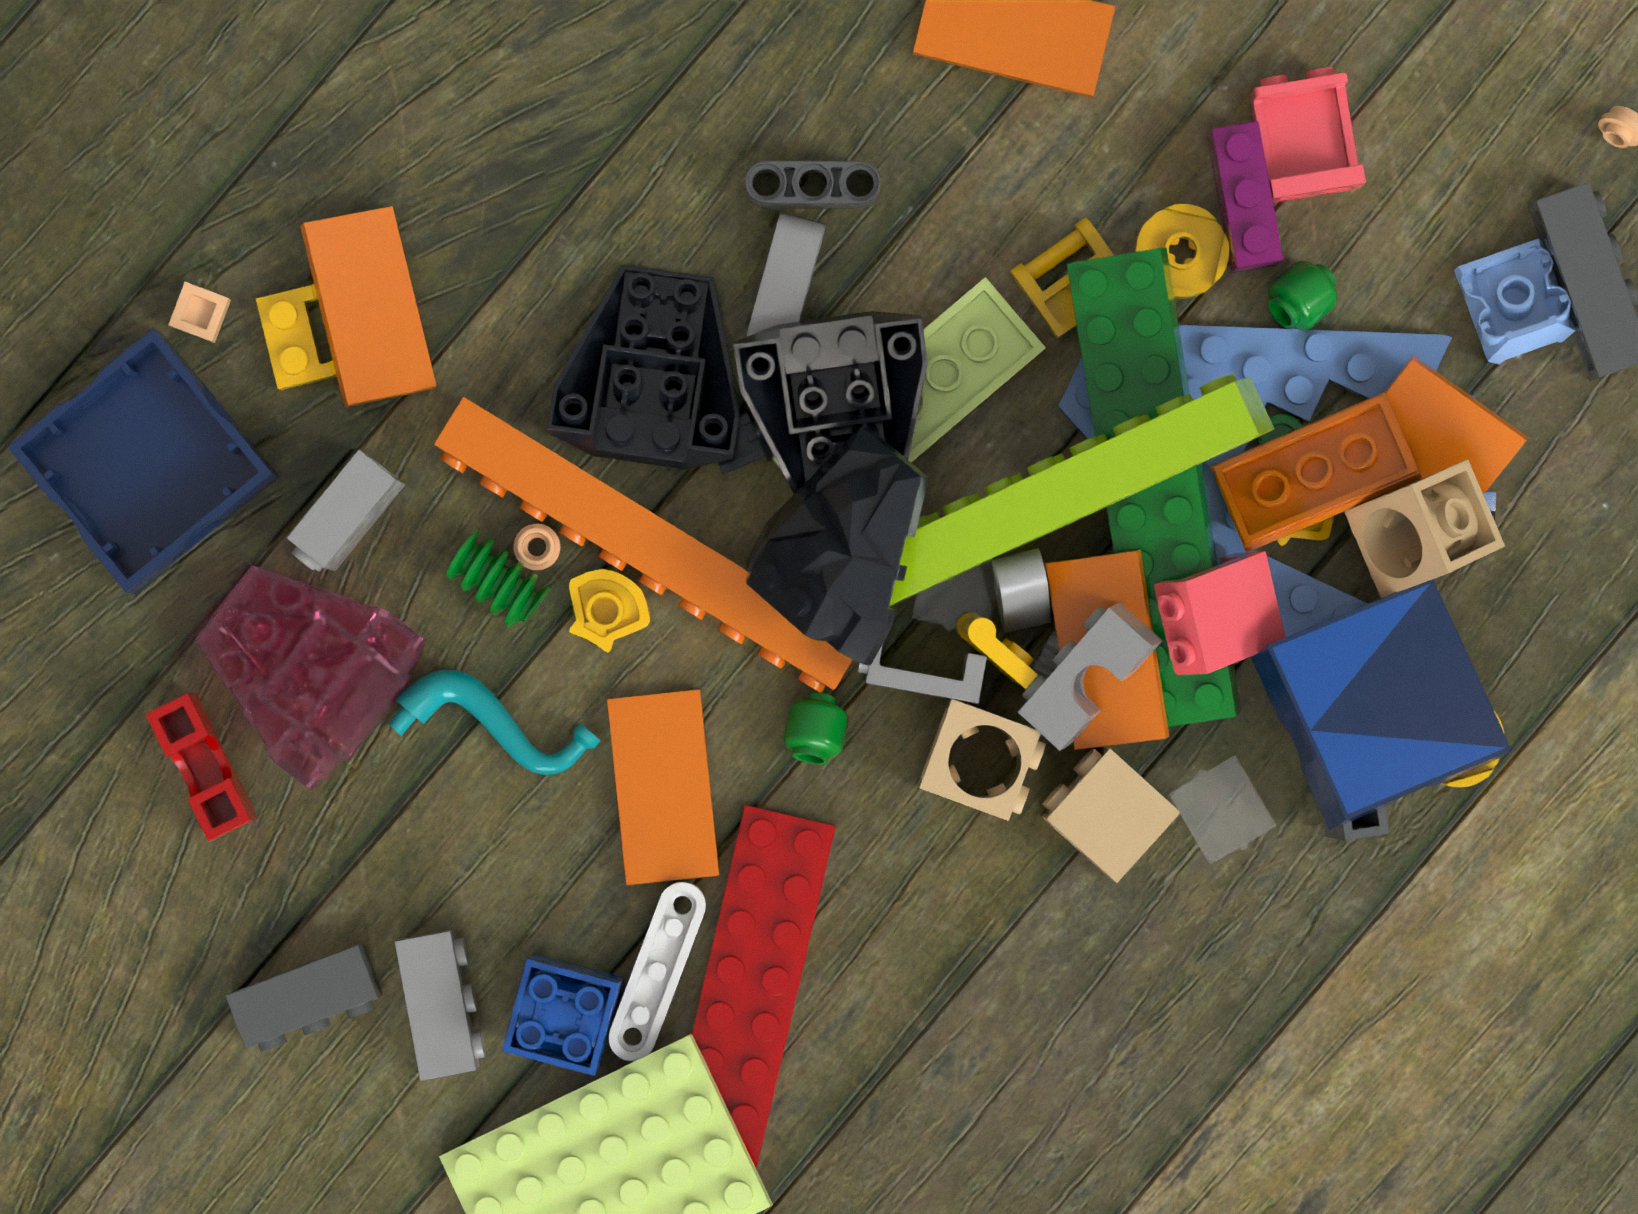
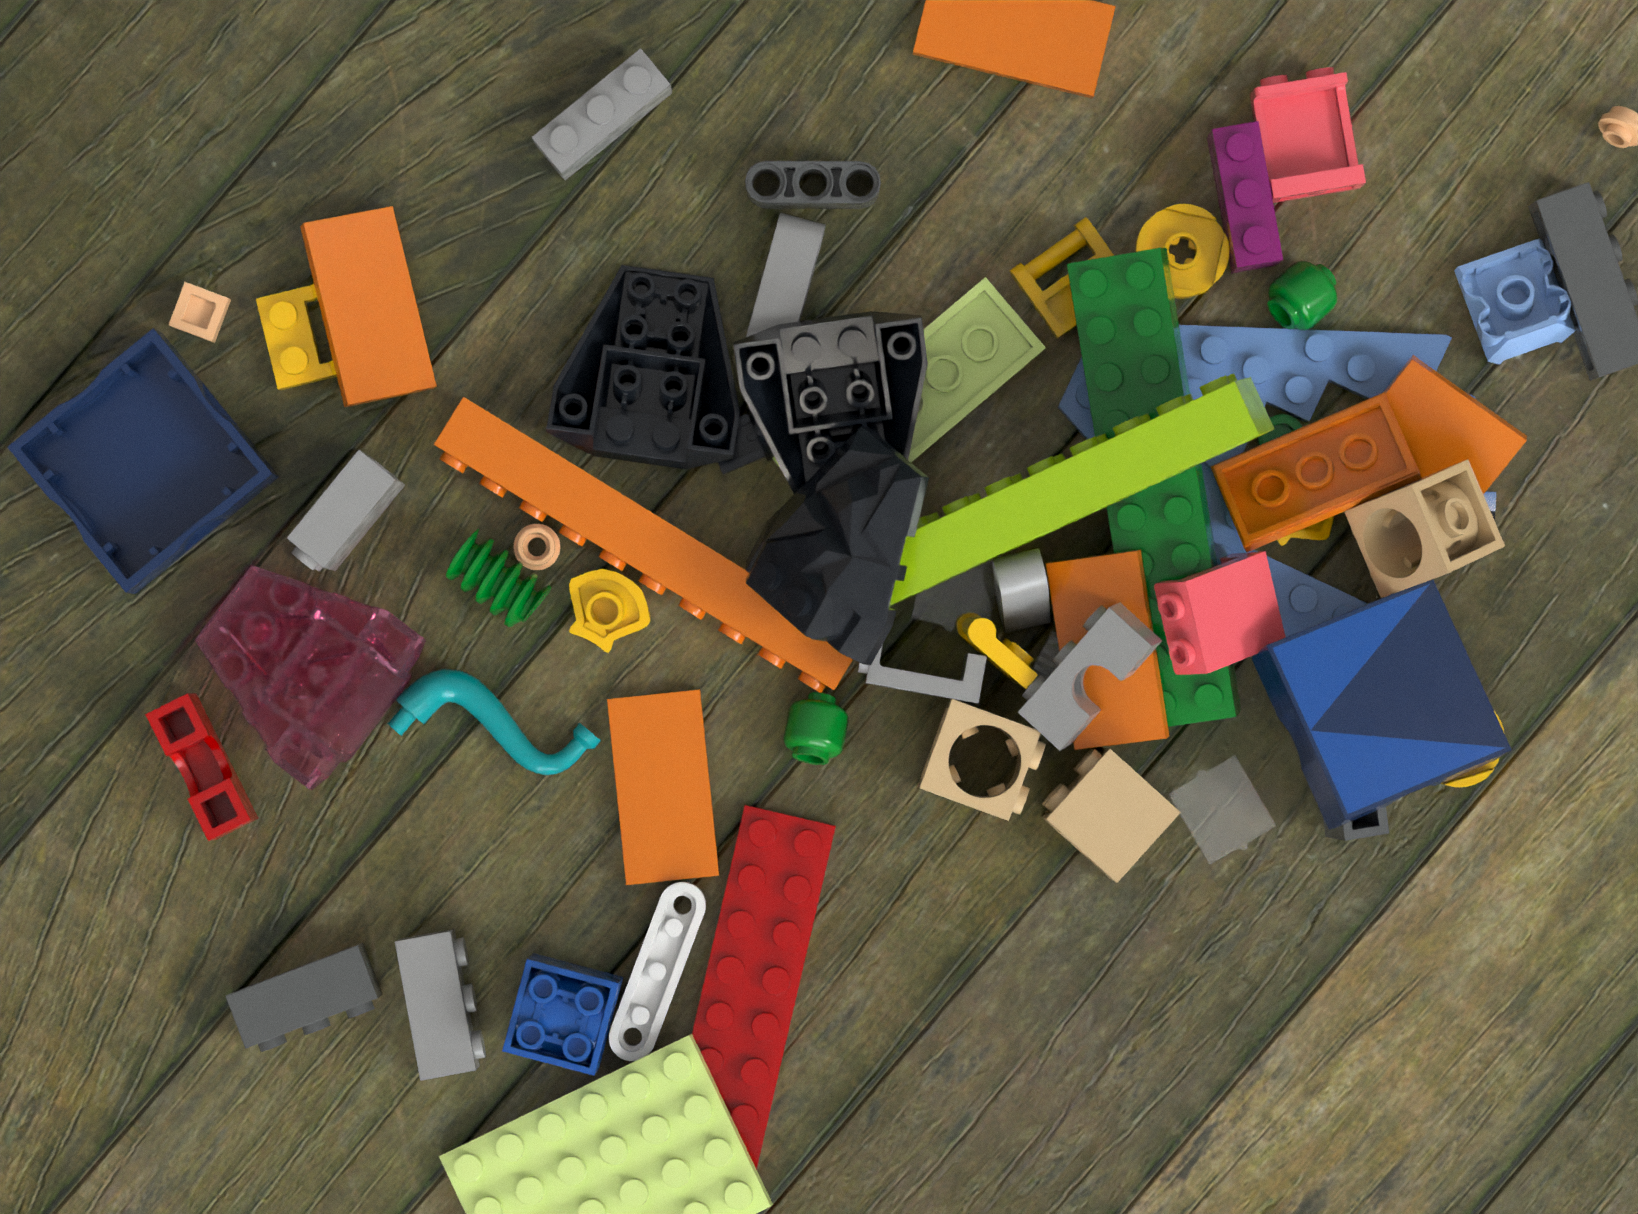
(602, 114): none -> light grey brick

